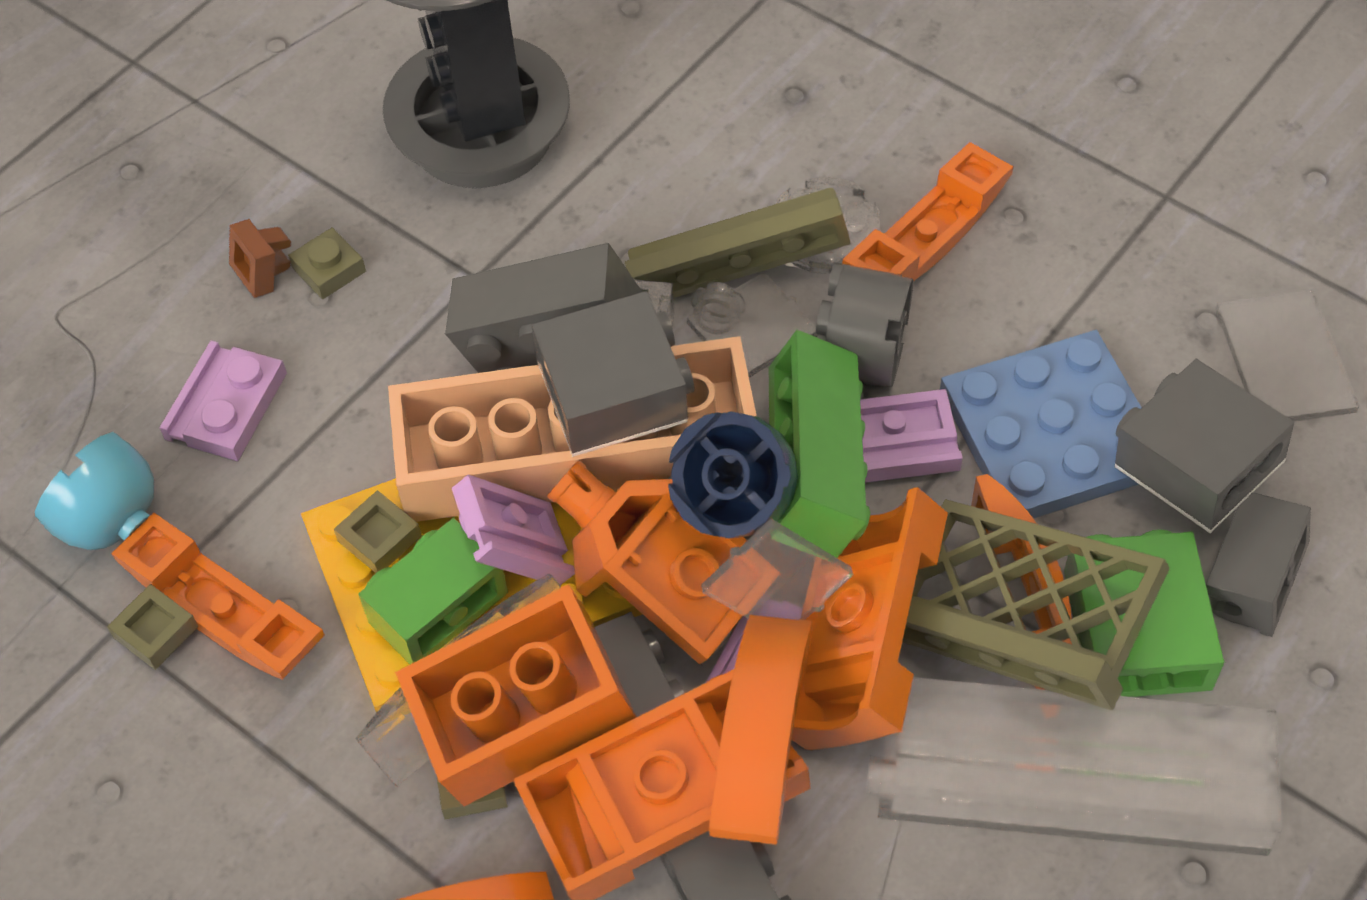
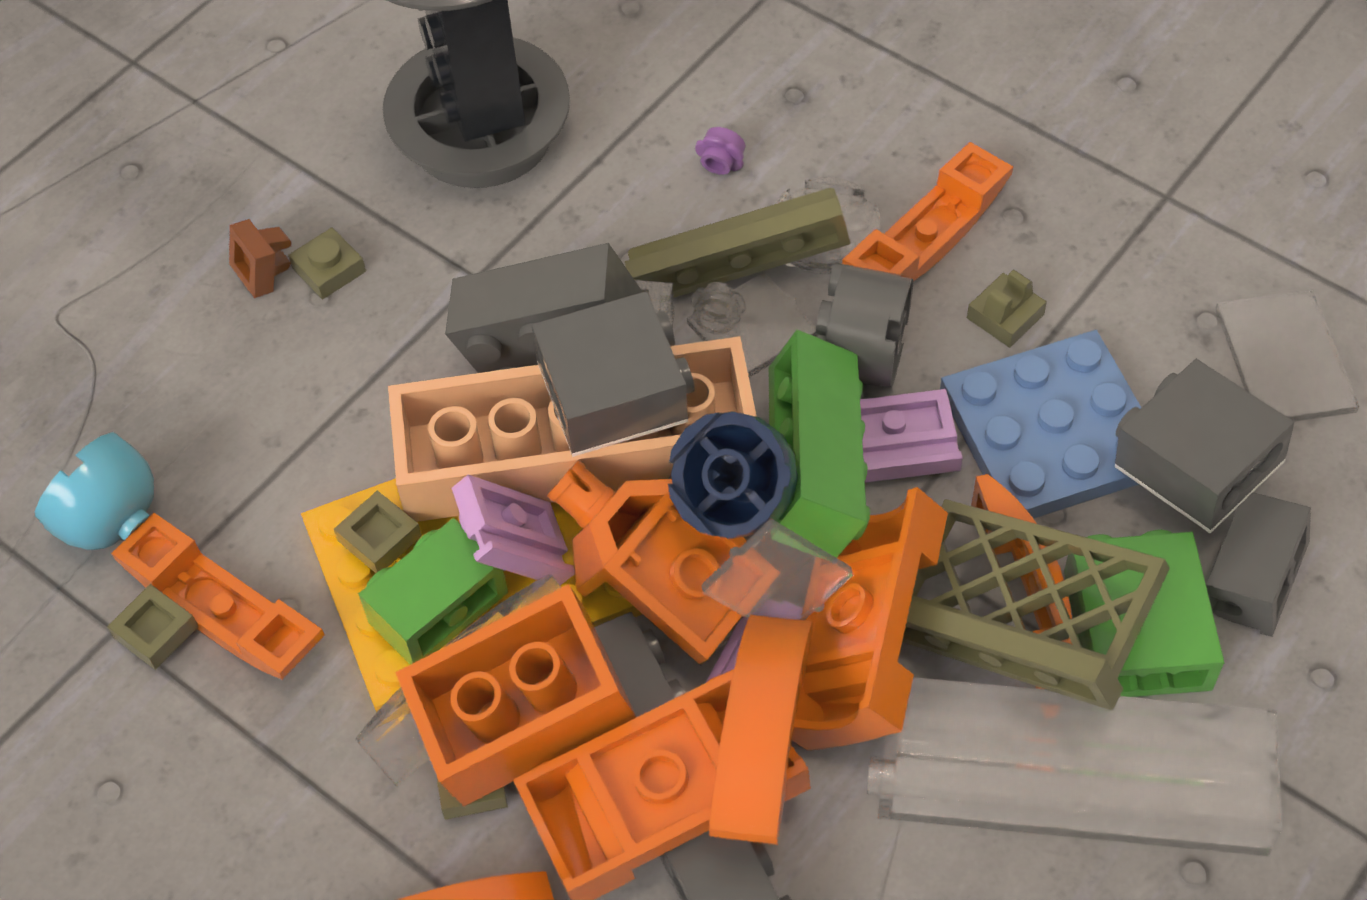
(223, 400): lavender plate -> none
(721, 150): none -> medium lavender plate
(1007, 308): none -> olive tile

